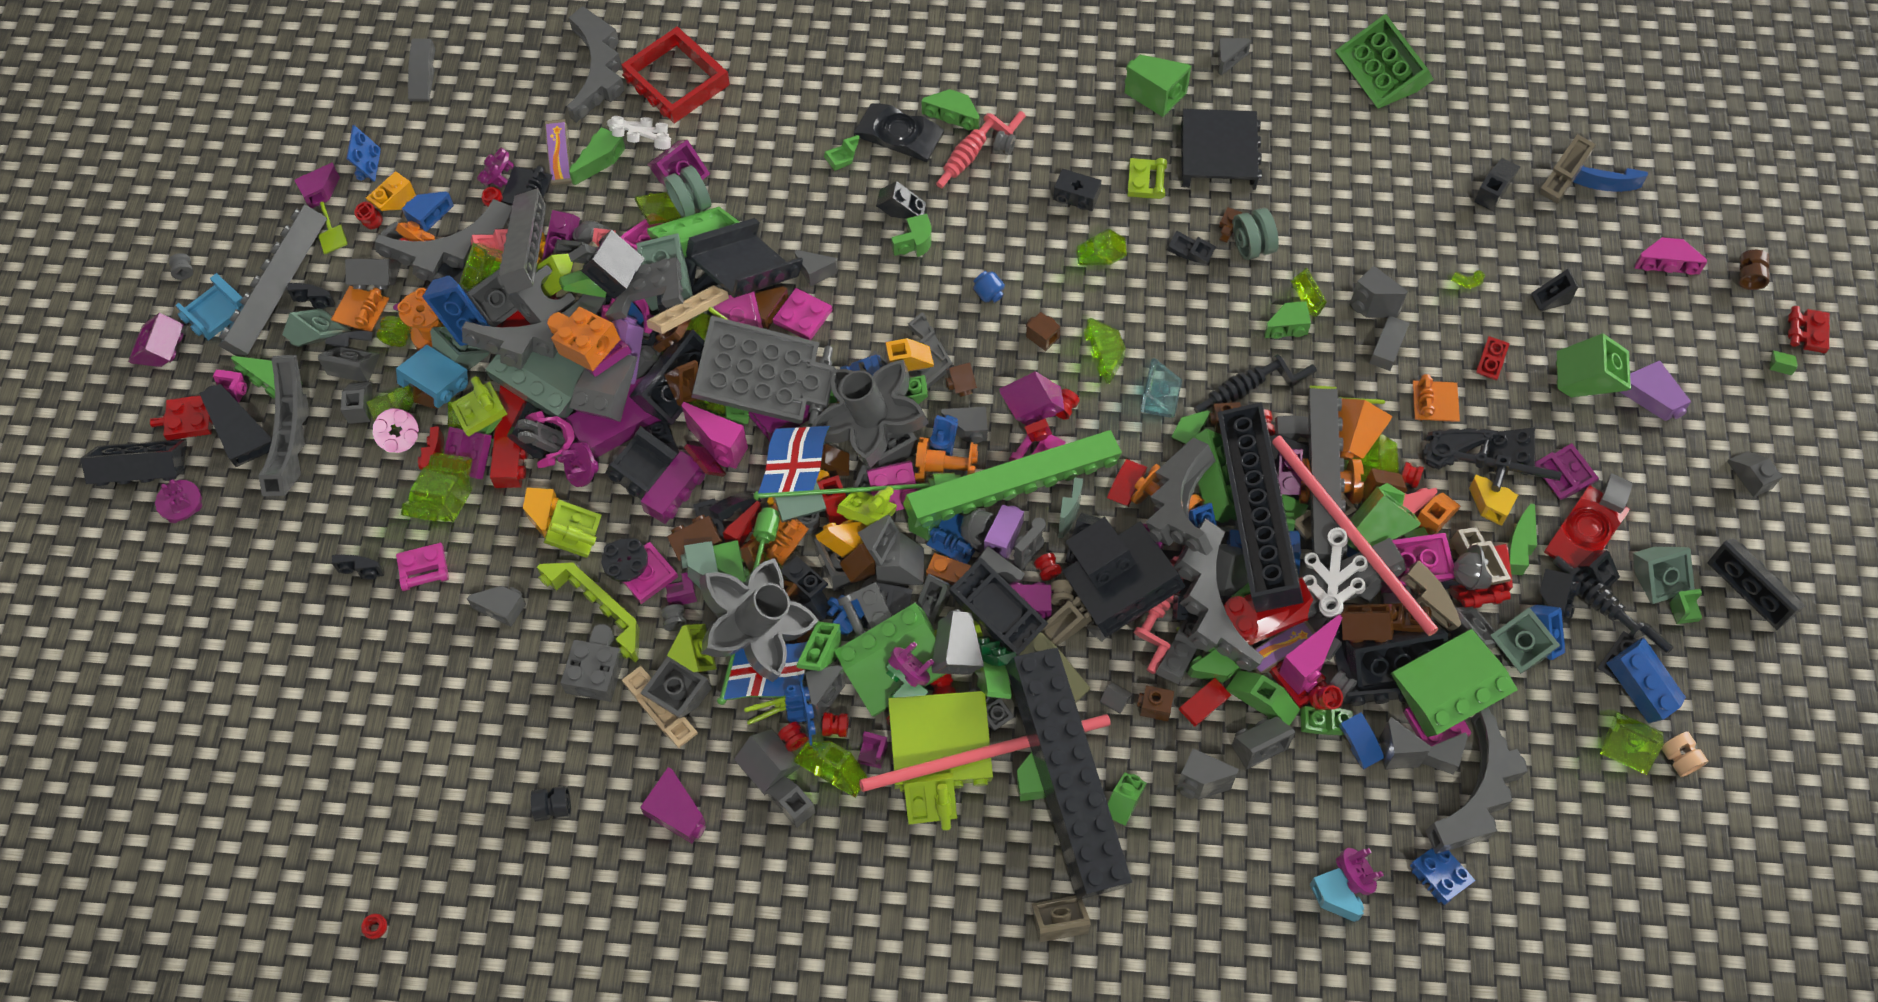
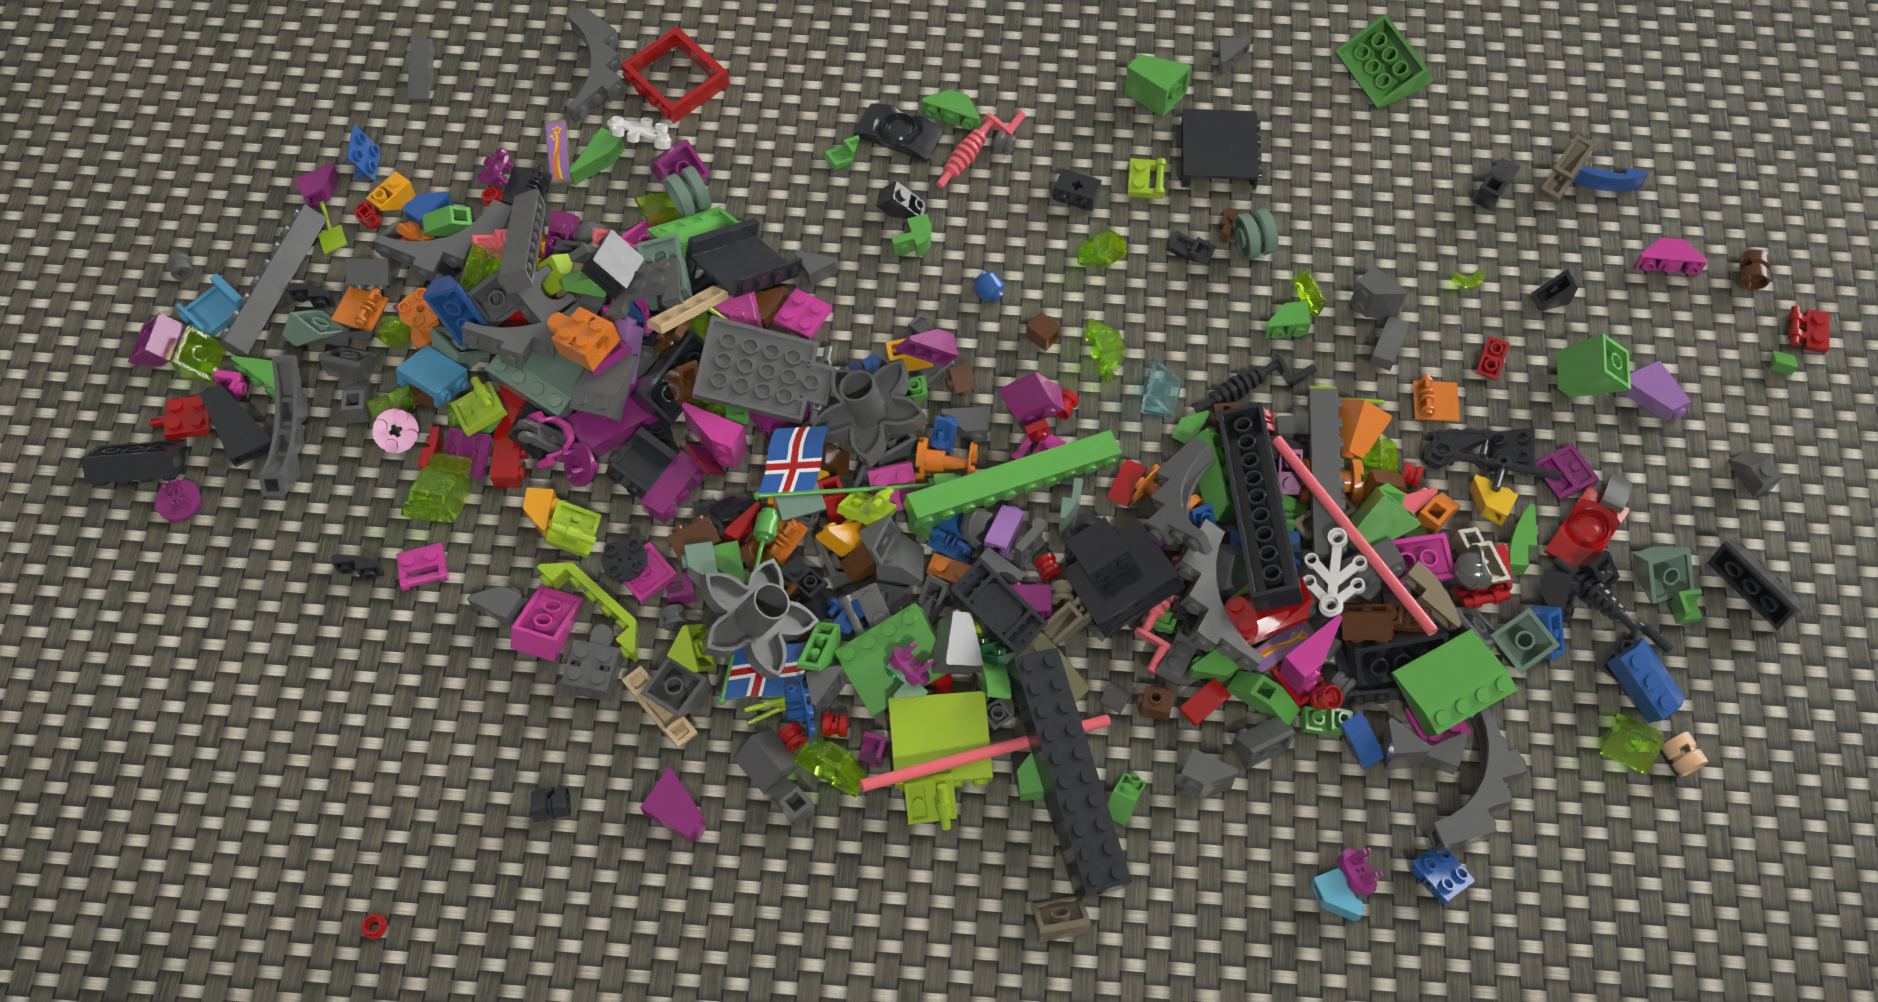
(197, 356): none -> clear neon green slope
(446, 221): none -> bright green slope
(545, 623): none -> dark pink slope
(931, 346): none -> magenta slope
(1166, 623): none -> bright green plate

